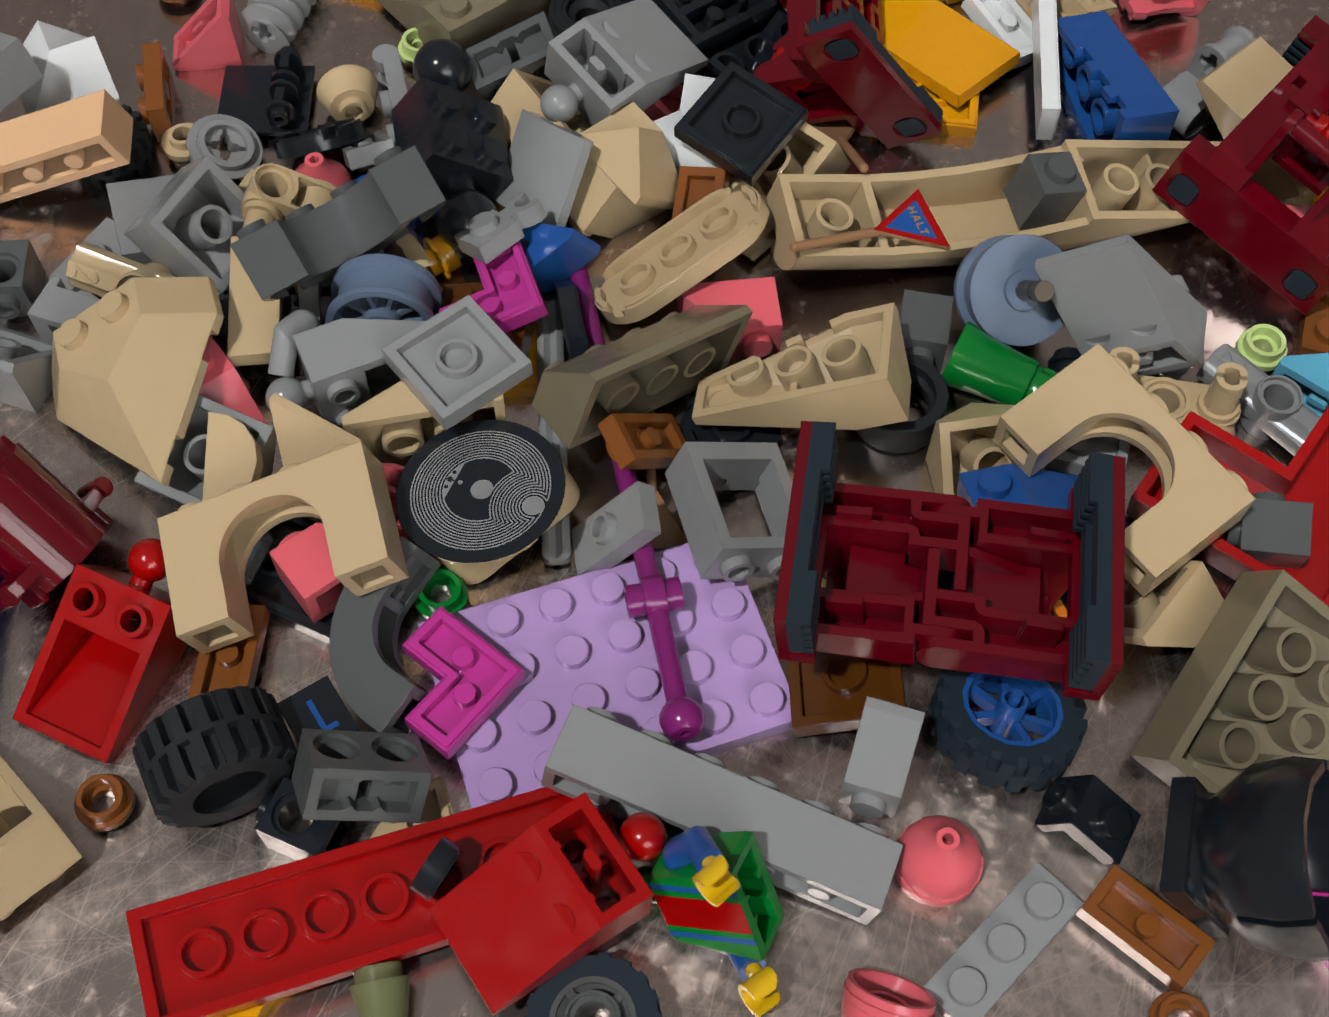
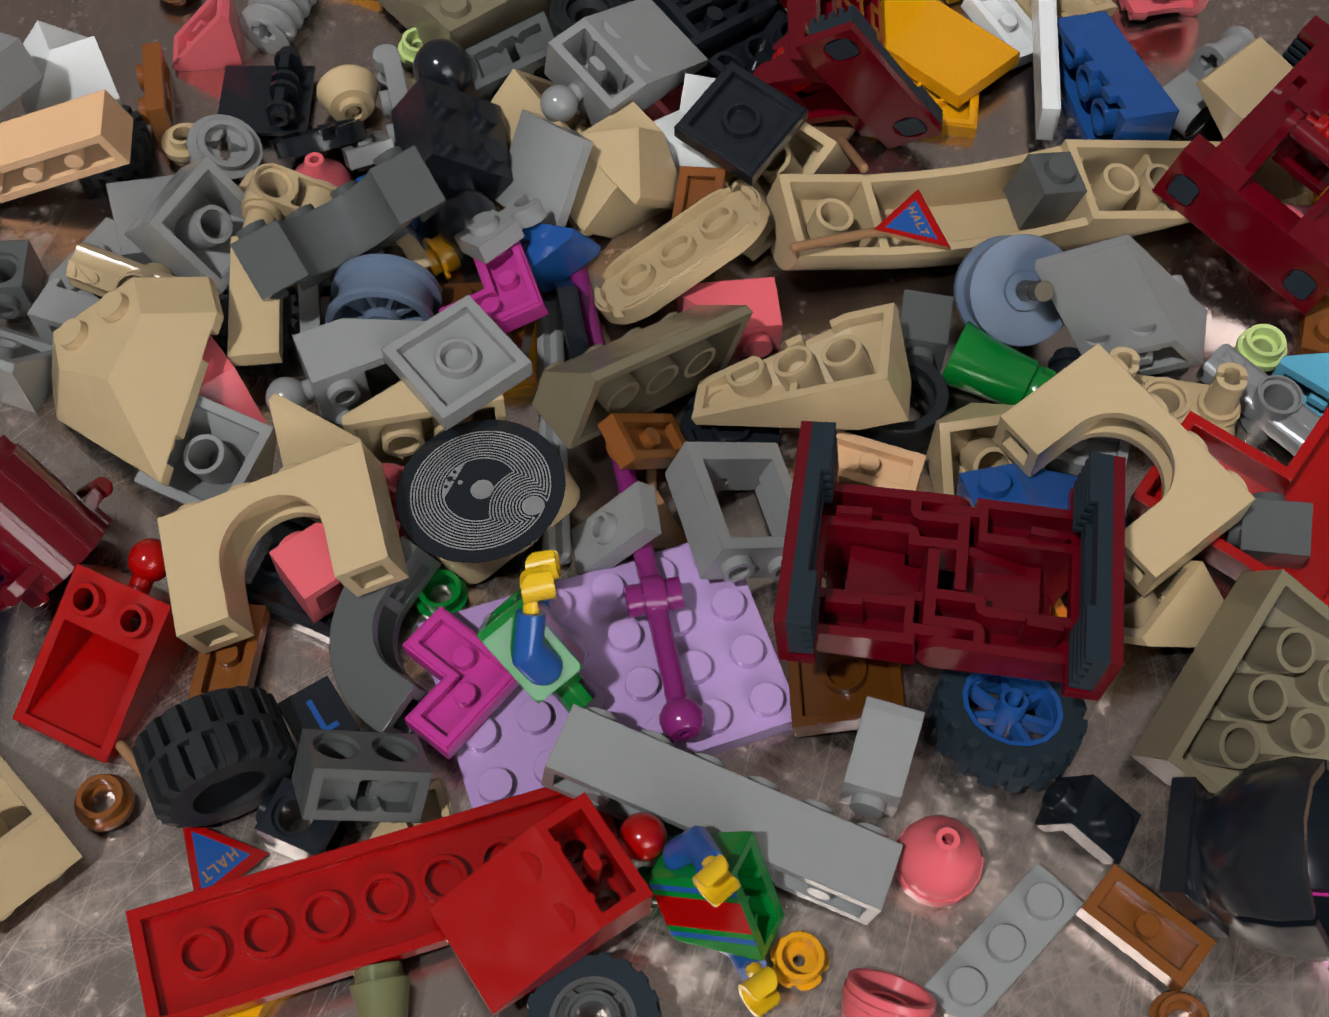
(210, 854): none -> piece
(230, 455): tan tile -> none
(283, 348): light grey arm -> none
(436, 868): black tile -> none
(532, 639): none -> torso
(810, 949): none -> light orange plate
(877, 463): none -> light nougat plate

